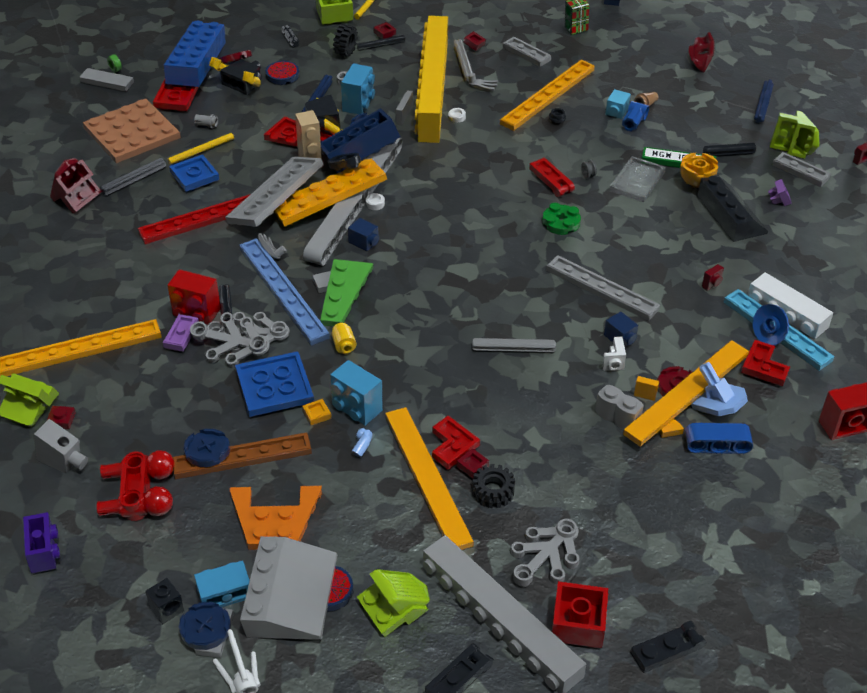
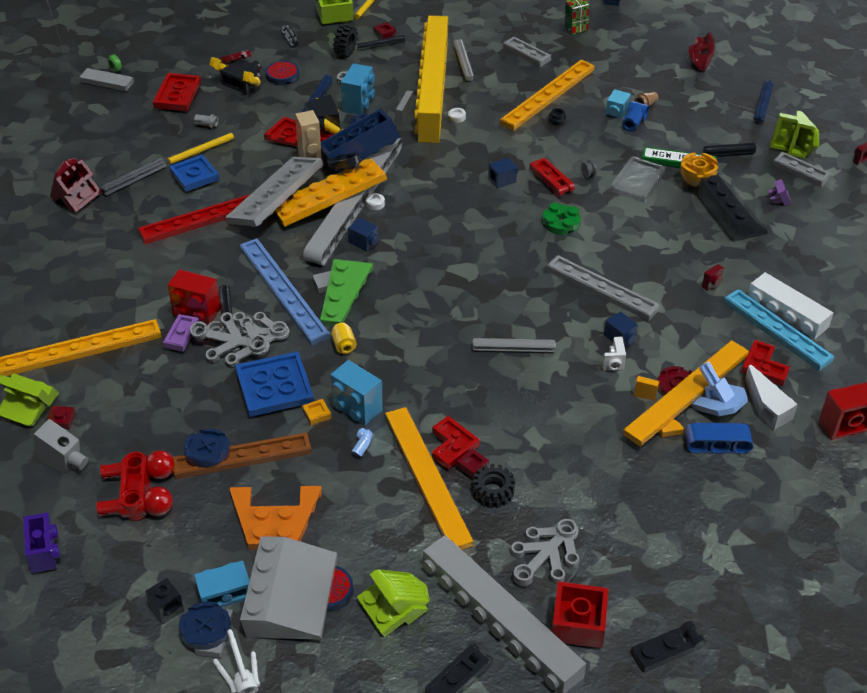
(131, 130): nougat plate -> none
(191, 56): blue brick -> none
(269, 247): light grey piece -> none
(474, 41): dark red plate -> none
(485, 85): light grey piece -> none
(502, 172): none -> dark blue brick
(617, 407): light grey brick -> none
(764, 324): blue dish -> none
(769, 401): none -> white slope

